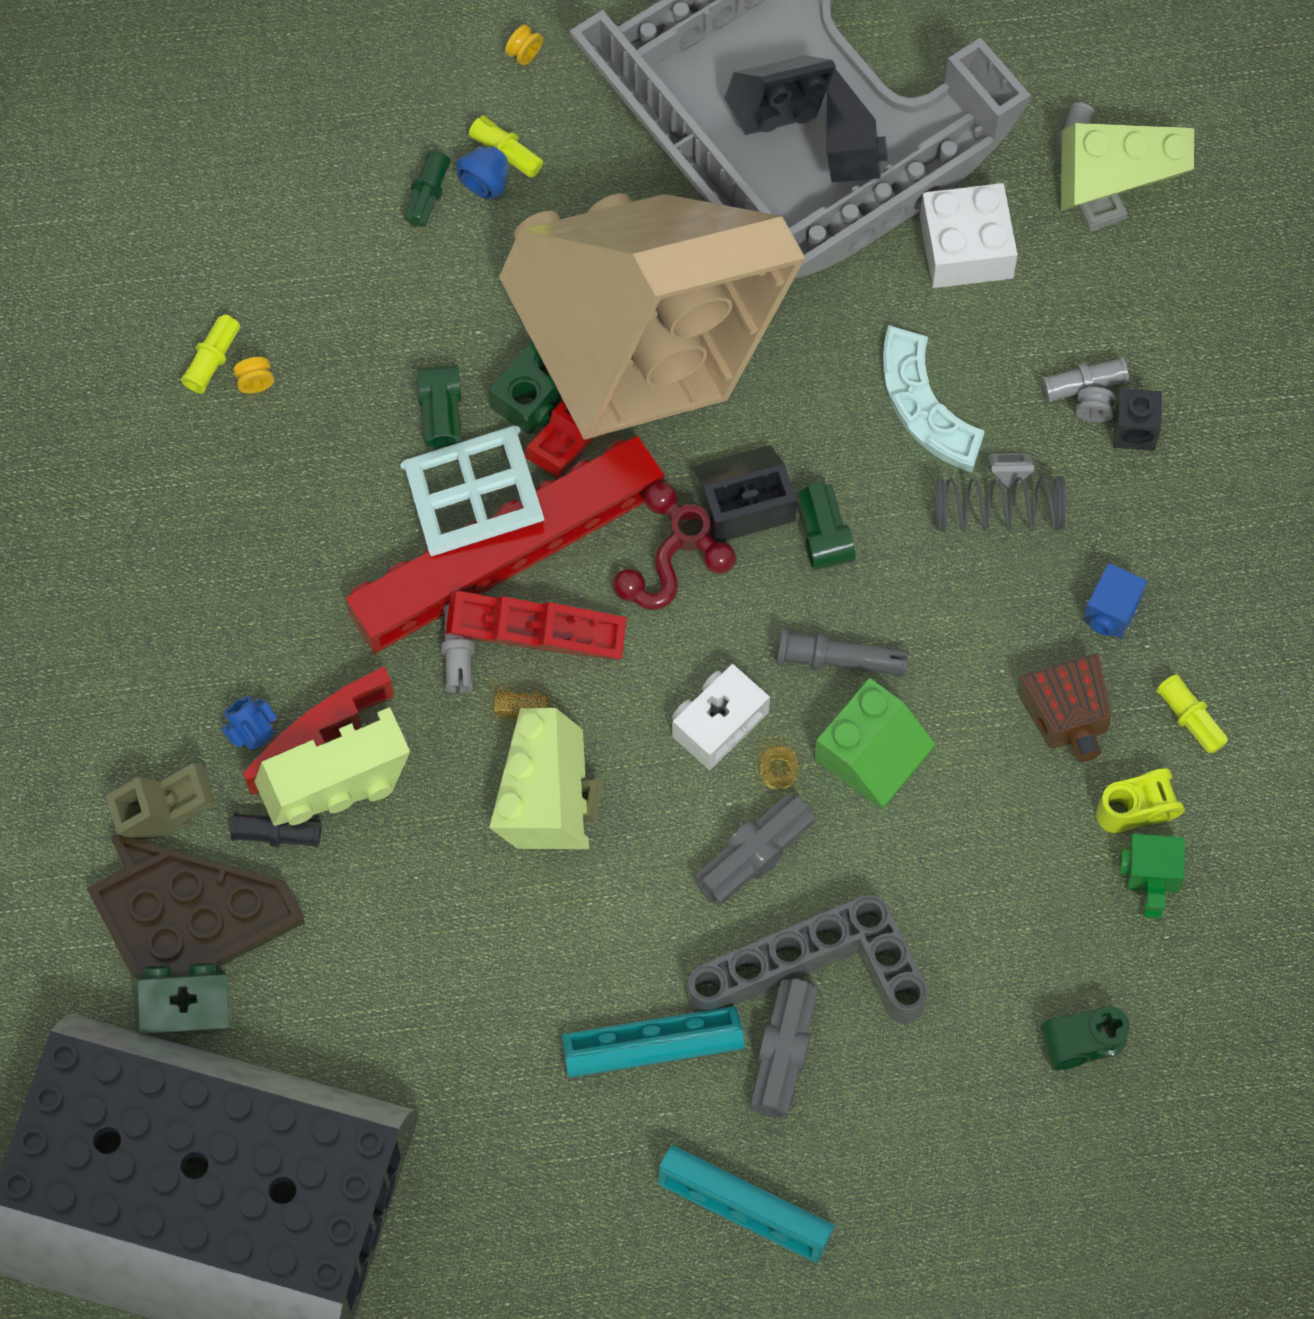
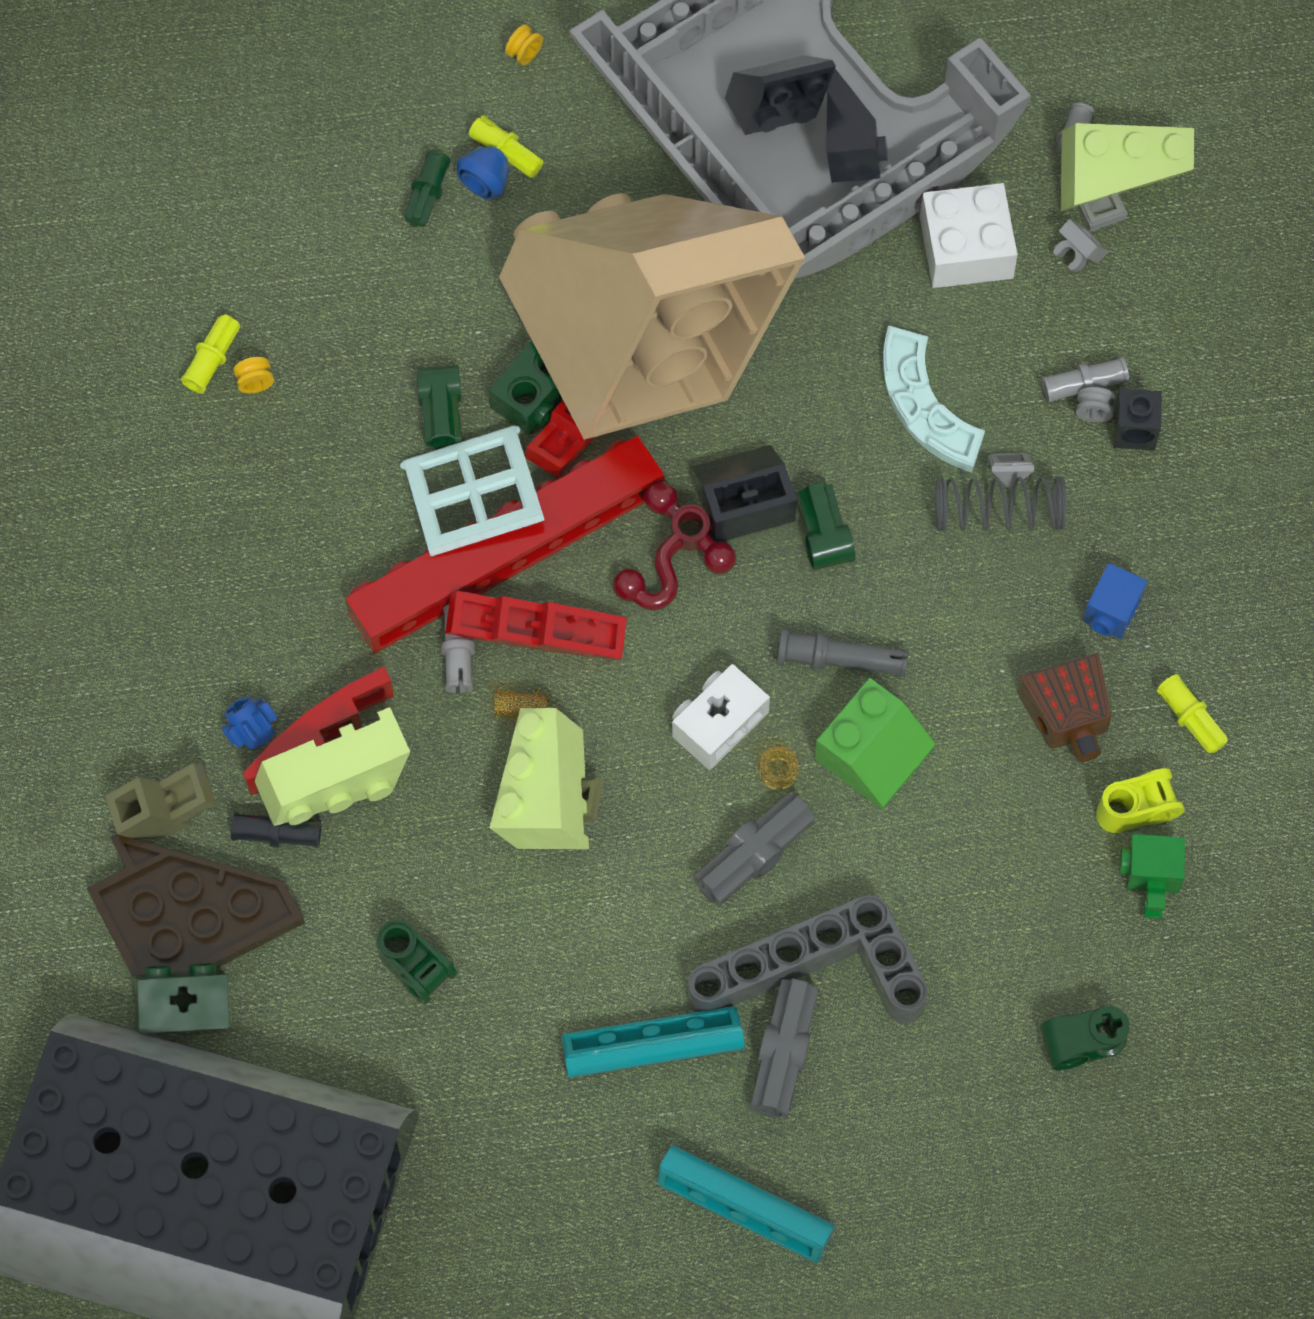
(420, 966): none -> dark green piece
(1082, 242): none -> light grey tile

